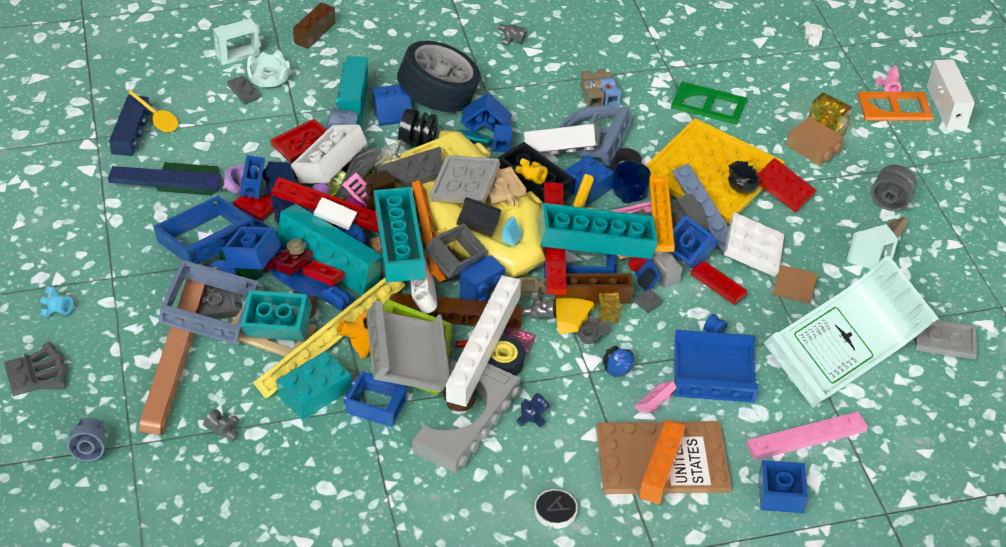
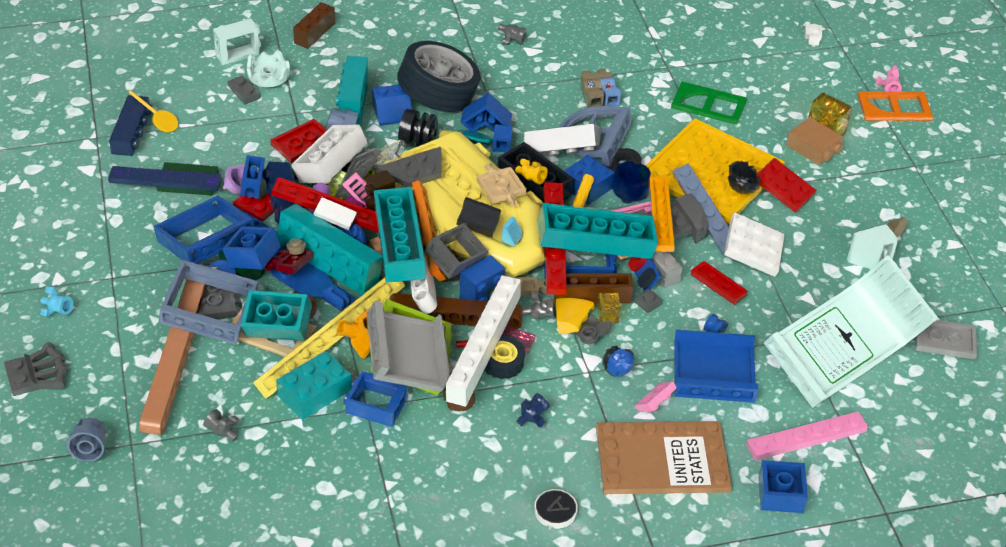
(323, 272): red plate -> none
(453, 447): light grey arch -> none
(464, 178): light grey plate -> none
(662, 462): orange brick -> none
(692, 242): blue brick -> none
(795, 284): medium nougat tile -> none
(894, 188): dark grey wheel -> none
(950, 94): white brick -> none

